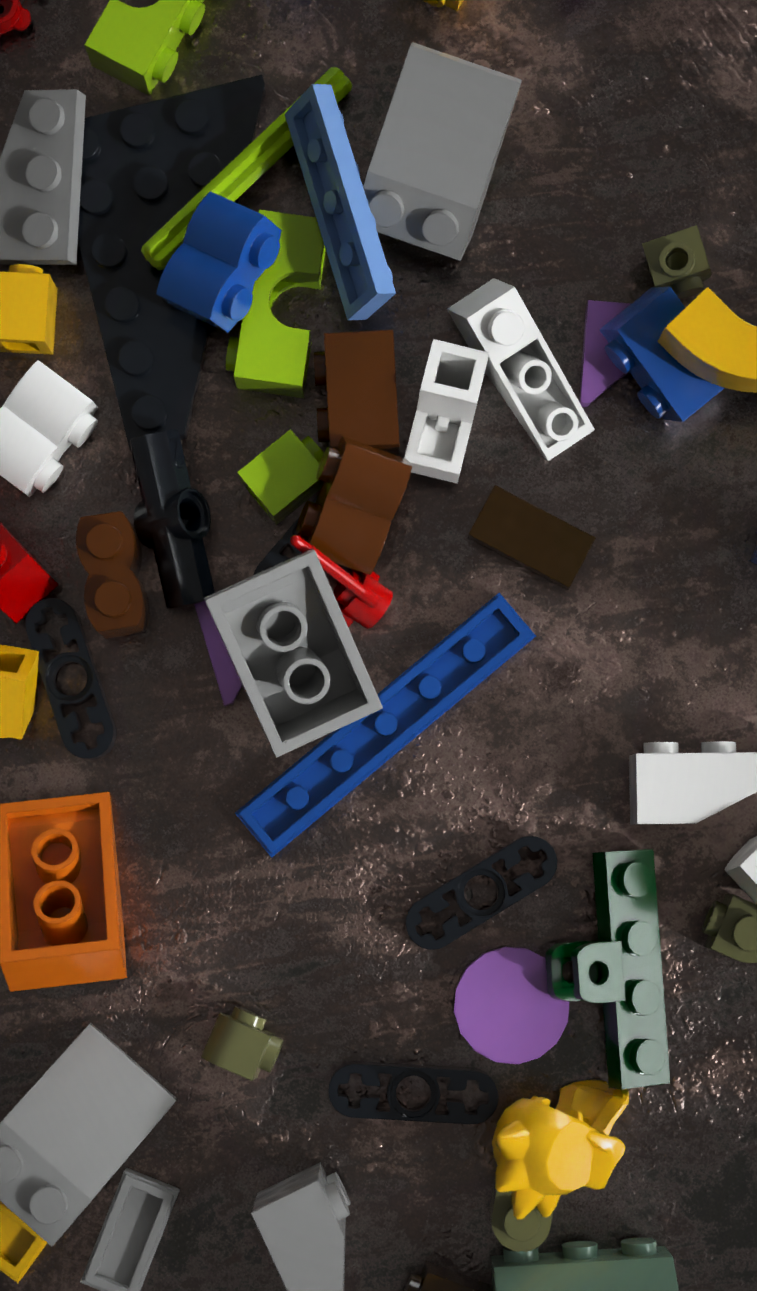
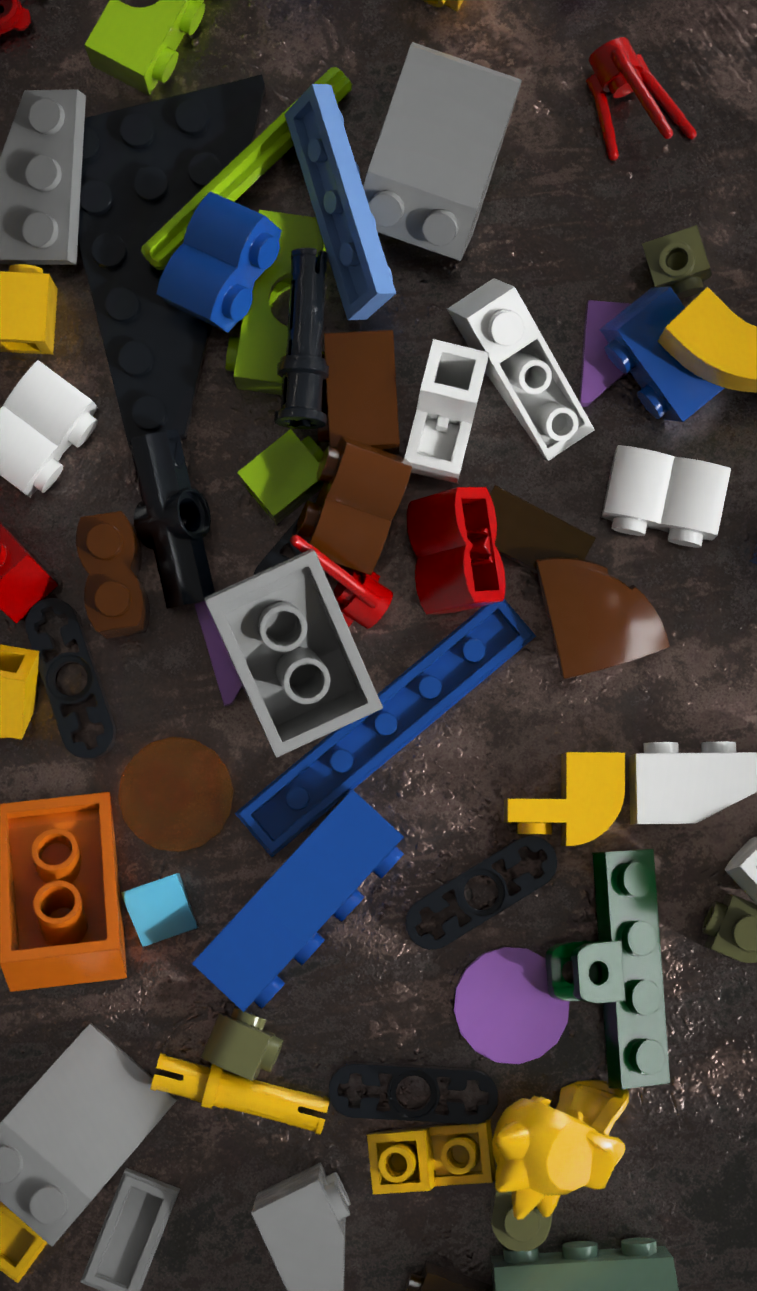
(160, 909): none -> medium azure slope
(176, 794): none -> clear orange tile
(233, 1092): none -> yellow pin
(298, 901): none -> blue brick
(303, 365): none -> black pin
(431, 1157): none -> yellow slope
(456, 550): none -> red brick
(588, 803): none -> yellow brick
(596, 616): none -> reddish brown brick
(624, 72): none -> red plant
(665, 495): none -> white brick

